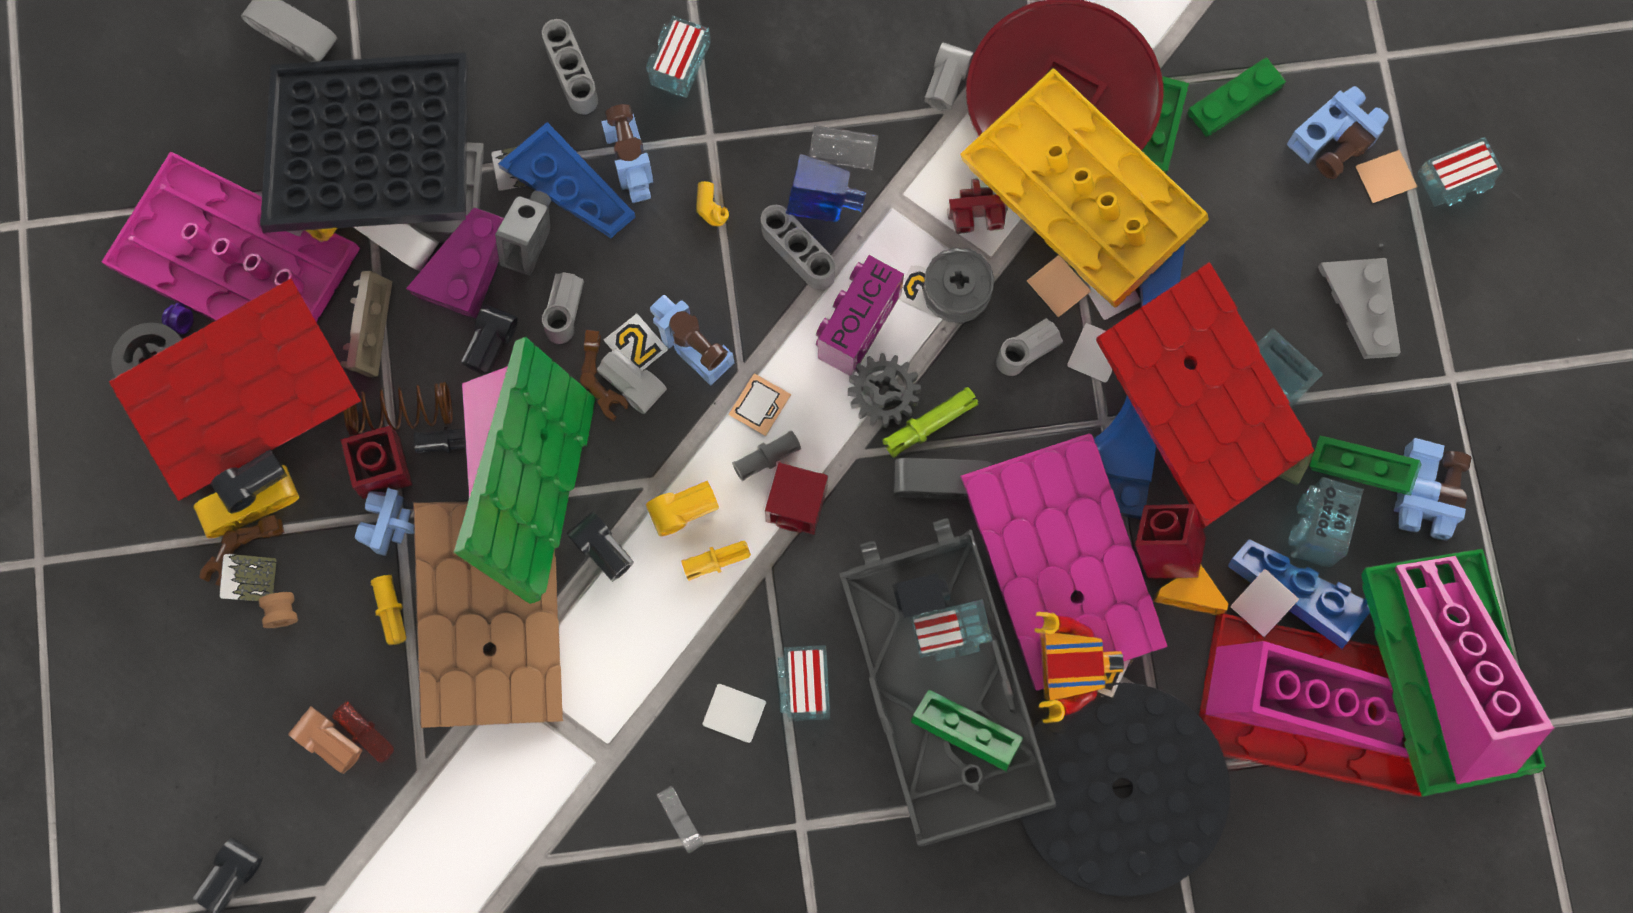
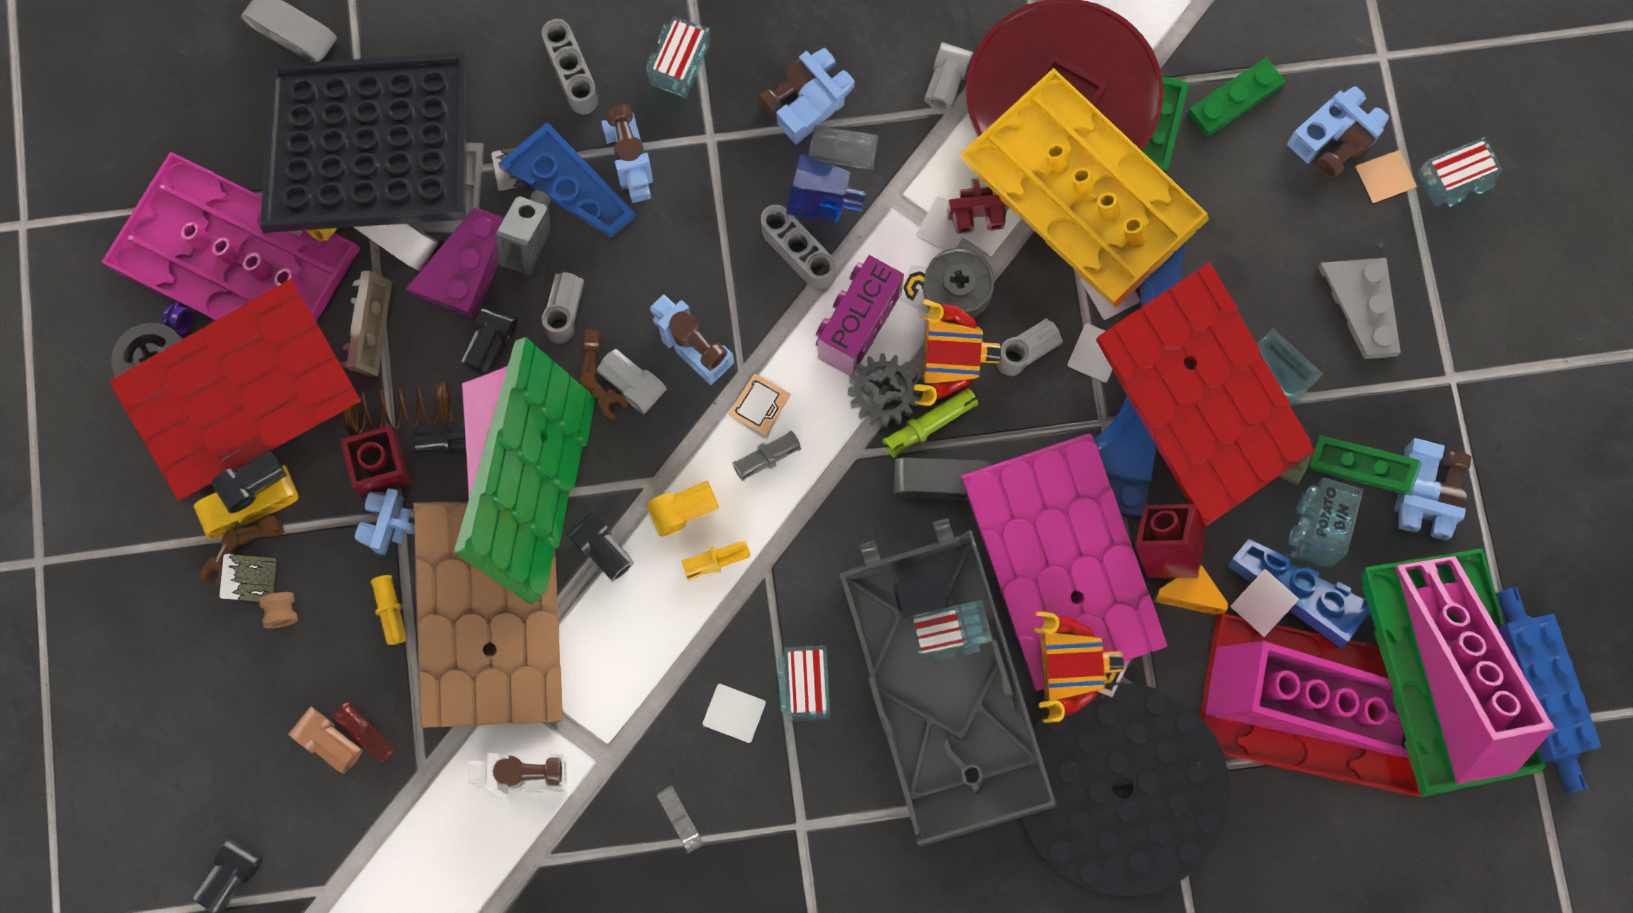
(511, 773): none -> hips
(636, 342): sticker -> none
(707, 207): yellow arm -> none
(796, 499): dark red head -> none
(817, 94): none -> light blue hips
(937, 228): none -> white sticker
(951, 352): none -> torso
(967, 730): green plate -> none
(1058, 286): light nougat sticker -> none
(1550, 673): none -> blue plate

